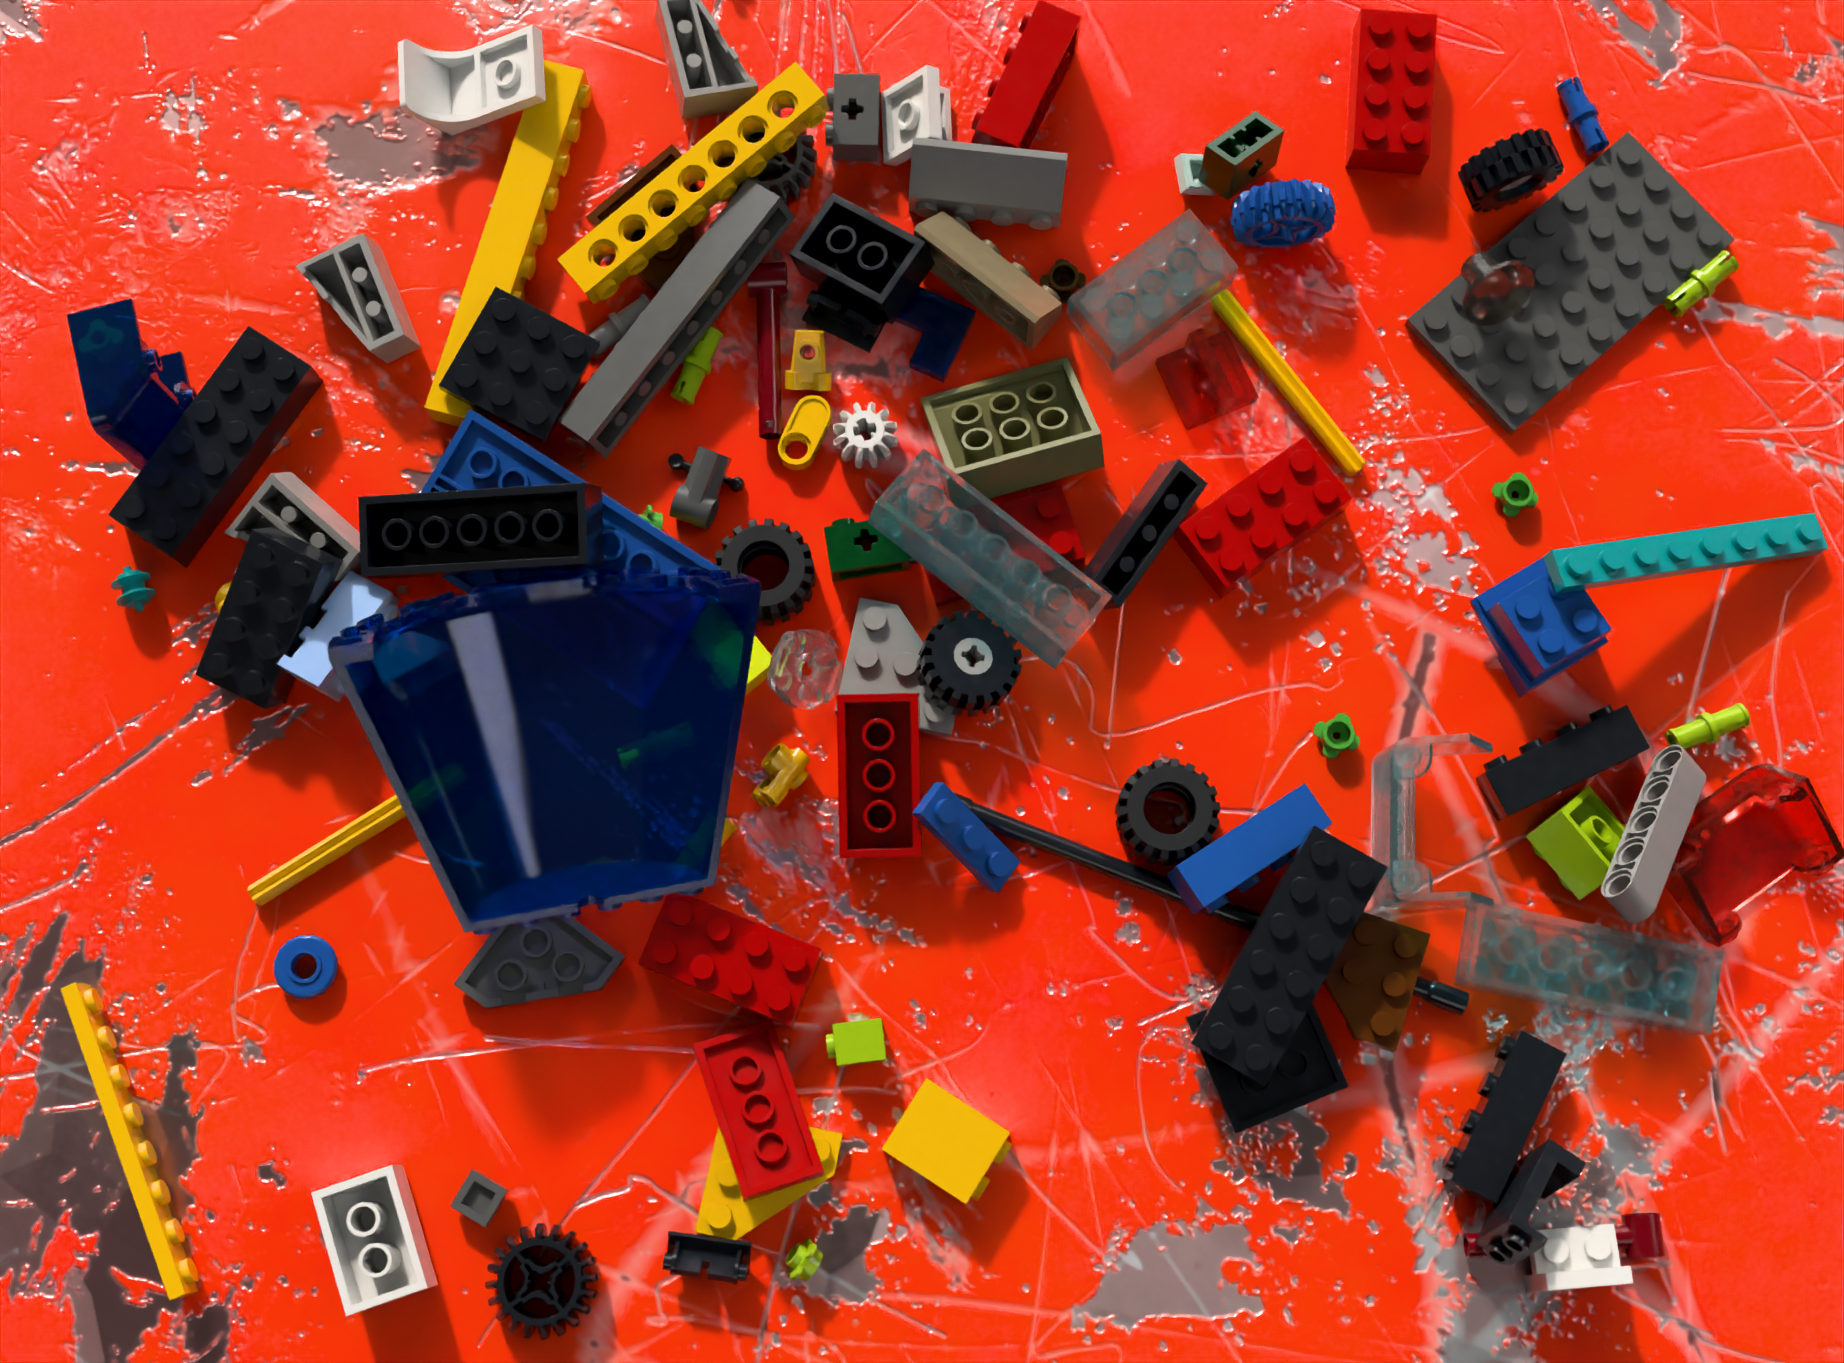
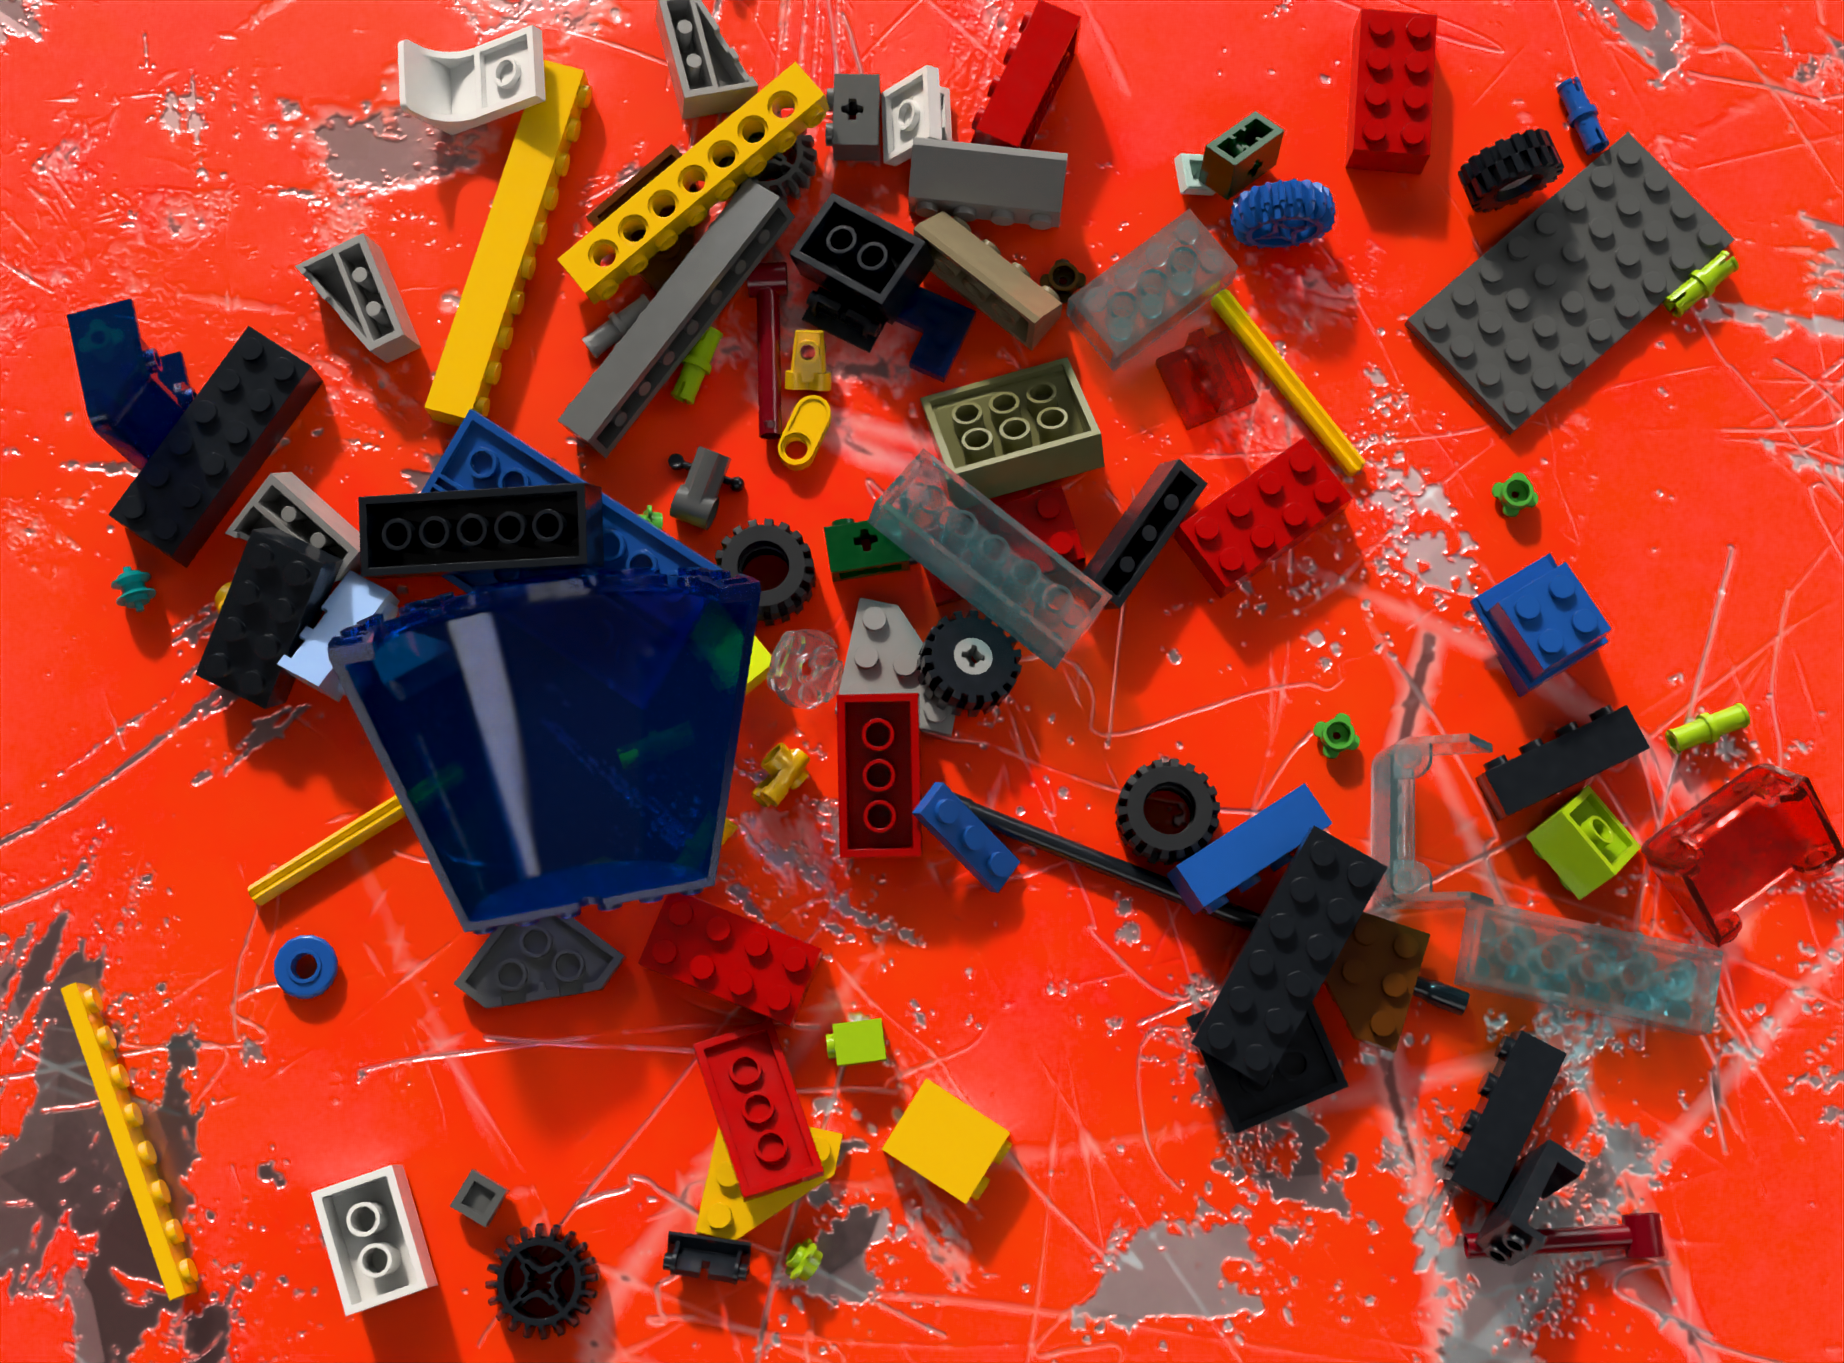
(519, 365): black plate -> none
(855, 445): white gear -> none
(1495, 289): clear smoke piece -> none
(1577, 1260): white bracket -> none
(1653, 834): light grey beam -> none
(1684, 552): teal plate -> none

